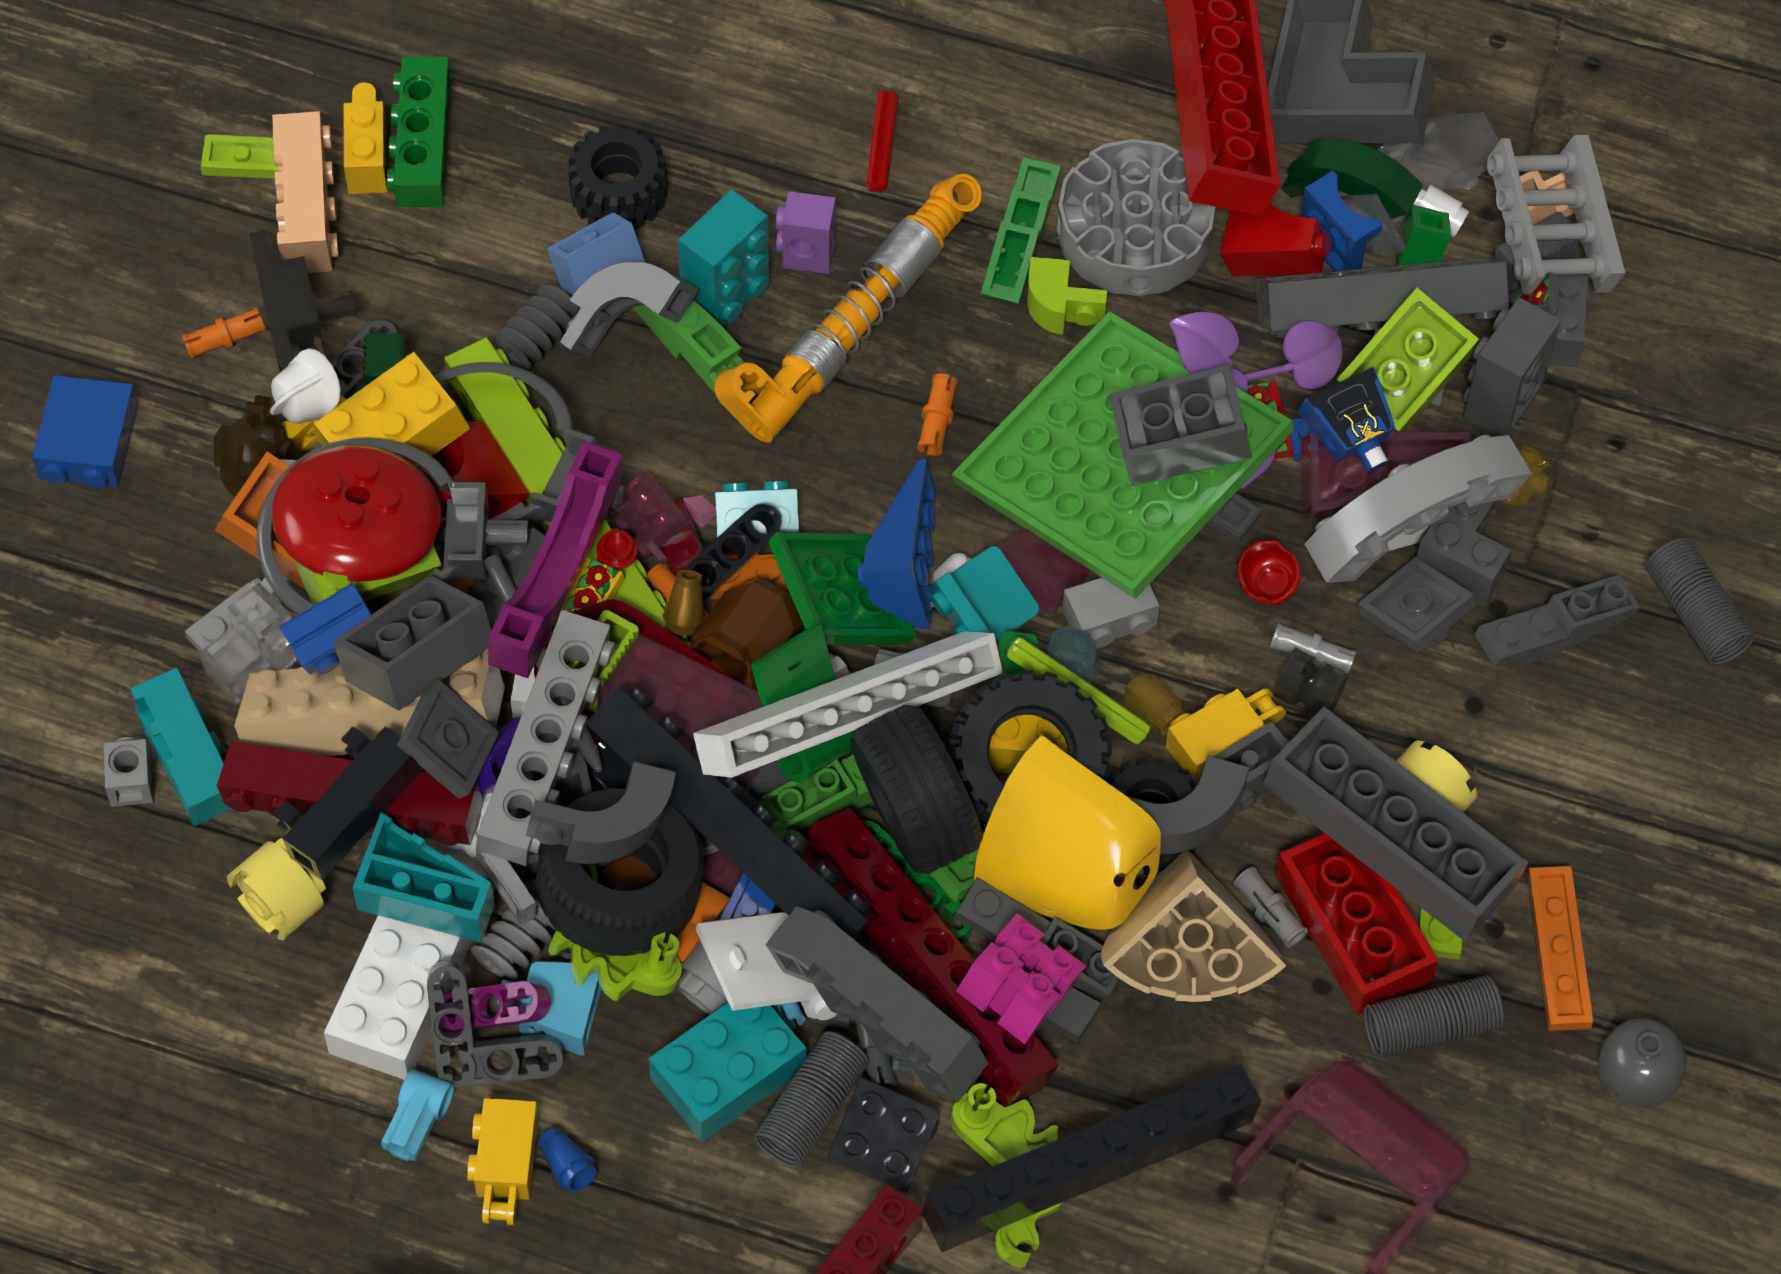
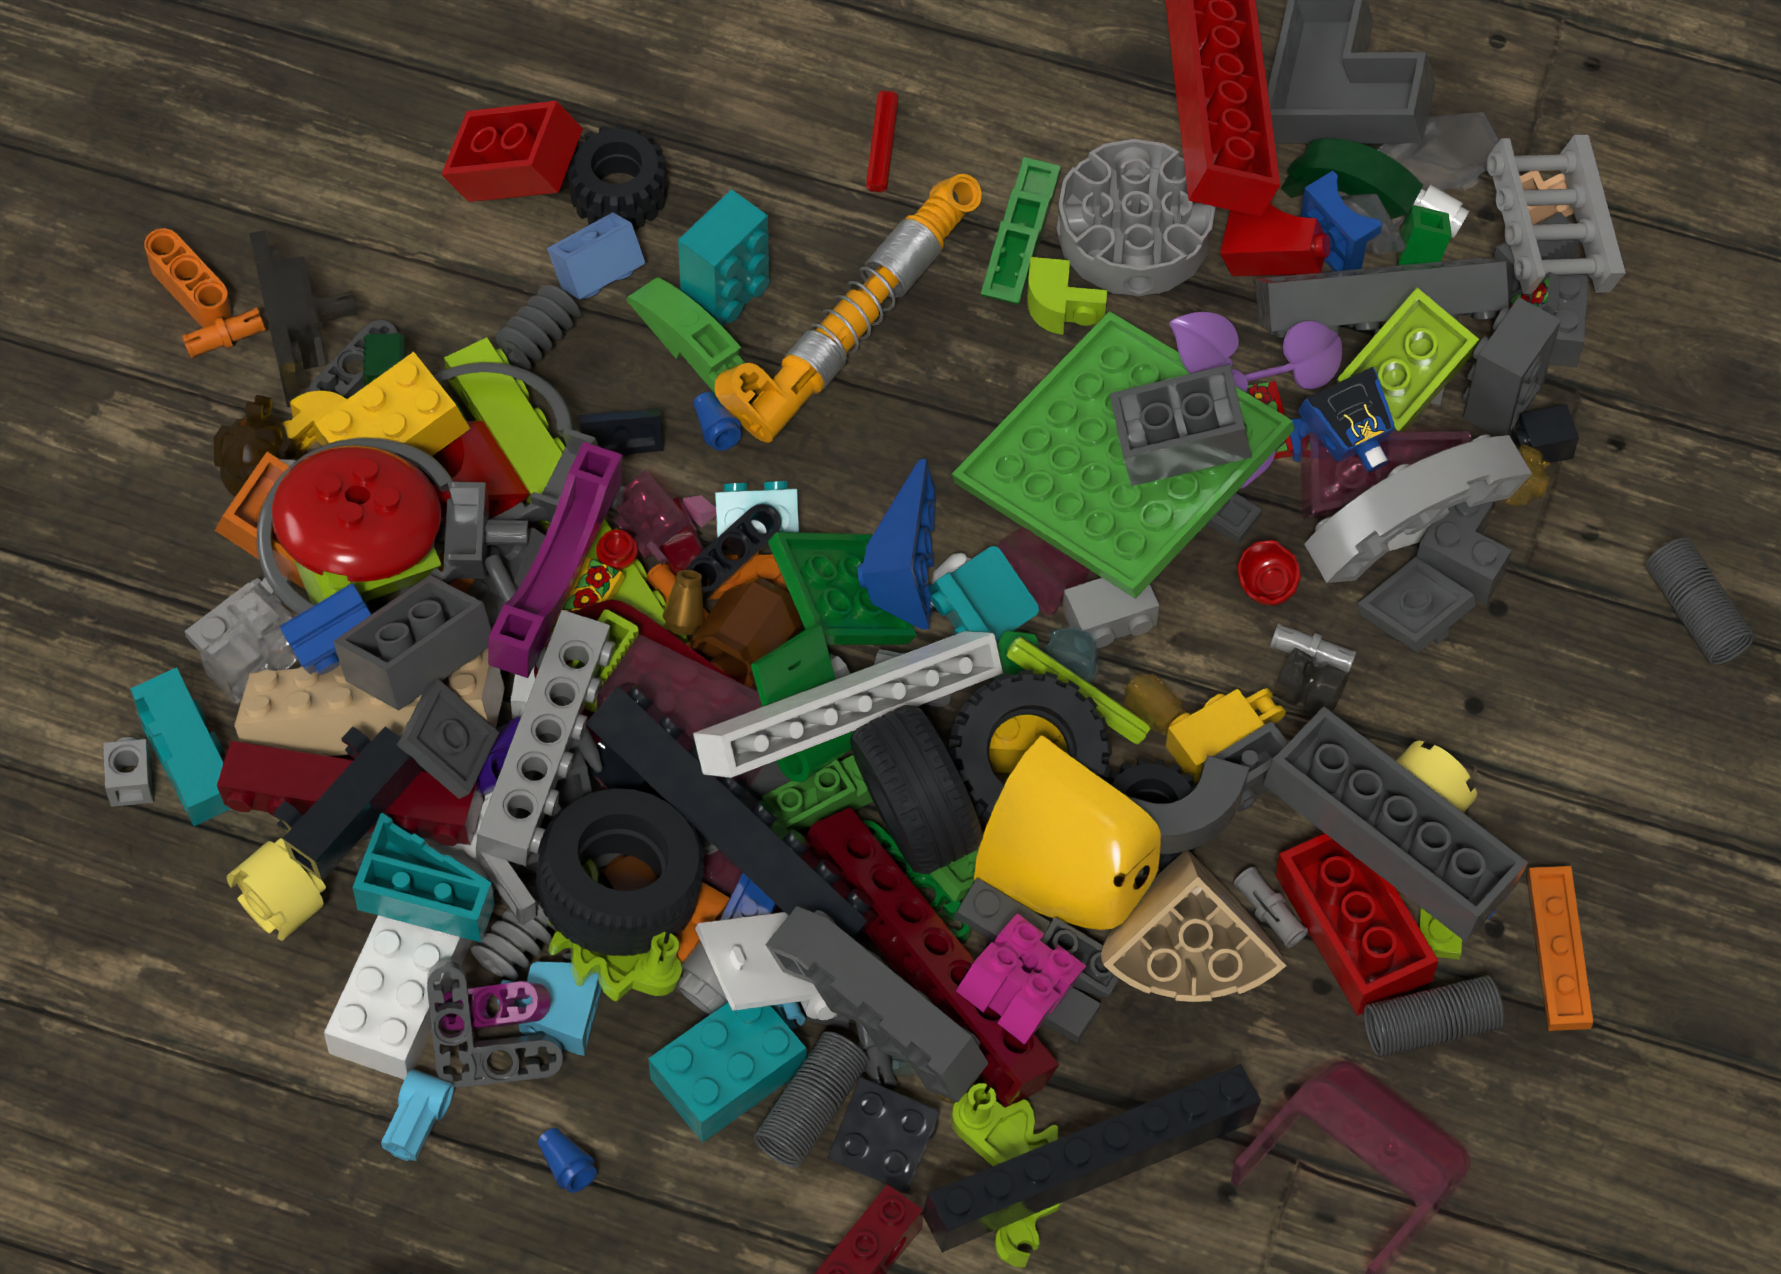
(85, 431): blue brick -> none
(184, 264): none -> orange beam
(238, 156): lime hinge -> none
(302, 190): light nougat wedge -> none
(306, 388): white piece -> none
(365, 142): yellow brick -> none
(425, 182): green brick -> none
(503, 1155): yellow brick -> none
(512, 151): none -> red brick
(608, 832): dark grey arch -> none
(615, 291): arch -> none
(625, 431): none -> black hinge
(717, 423): none -> blue cone
(806, 232): medium lavender brick -> none
(937, 414): orange pin -> none
(1549, 432): none -> black brick
(1560, 624): dark grey slope -> none
(1642, 1062): dark grey cylinder -> none

